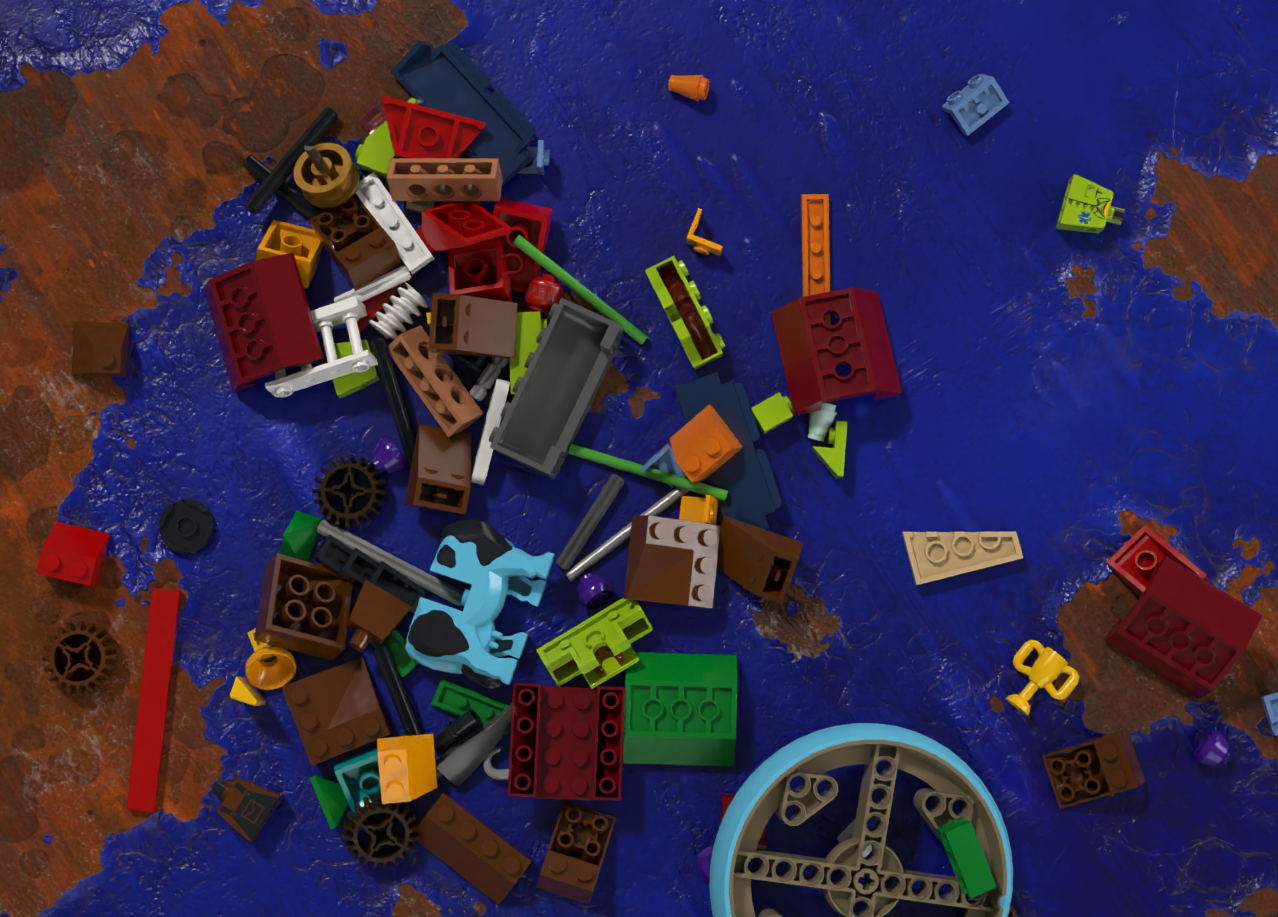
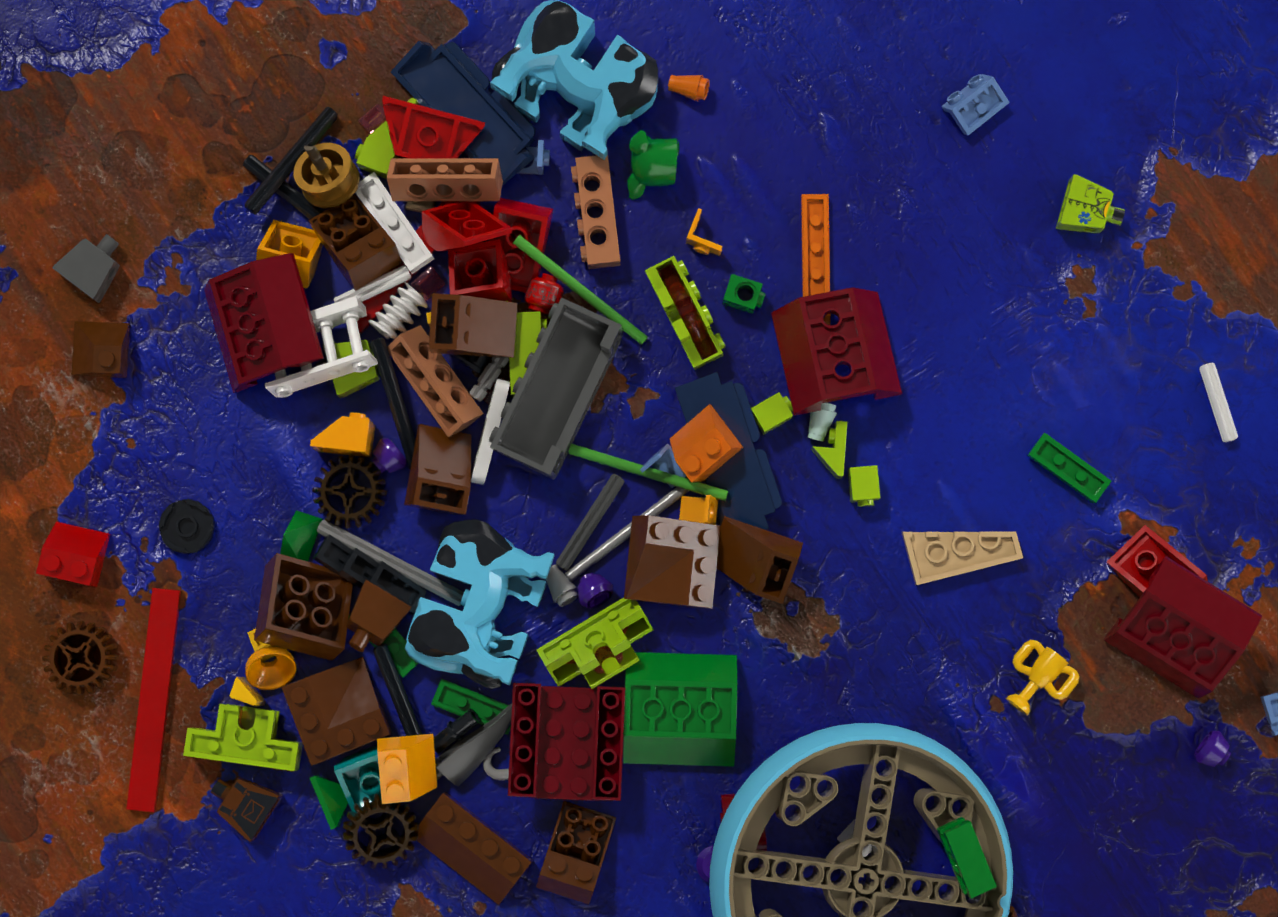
(90, 266): none -> dark grey torso
(246, 738): none -> lime piece
(347, 436): none -> light orange slope
(427, 283): none -> clear pink slope
(550, 59): none -> medium azure animal
(560, 587): none -> light grey cone
(596, 169): none -> nougat brick
(651, 163): none -> green piece
(737, 283): none -> green brick
(864, 485): none -> lime brick
(1069, 468): none -> green plate
(1094, 769): reddish brown slope -> none
(1218, 402): none -> white axle

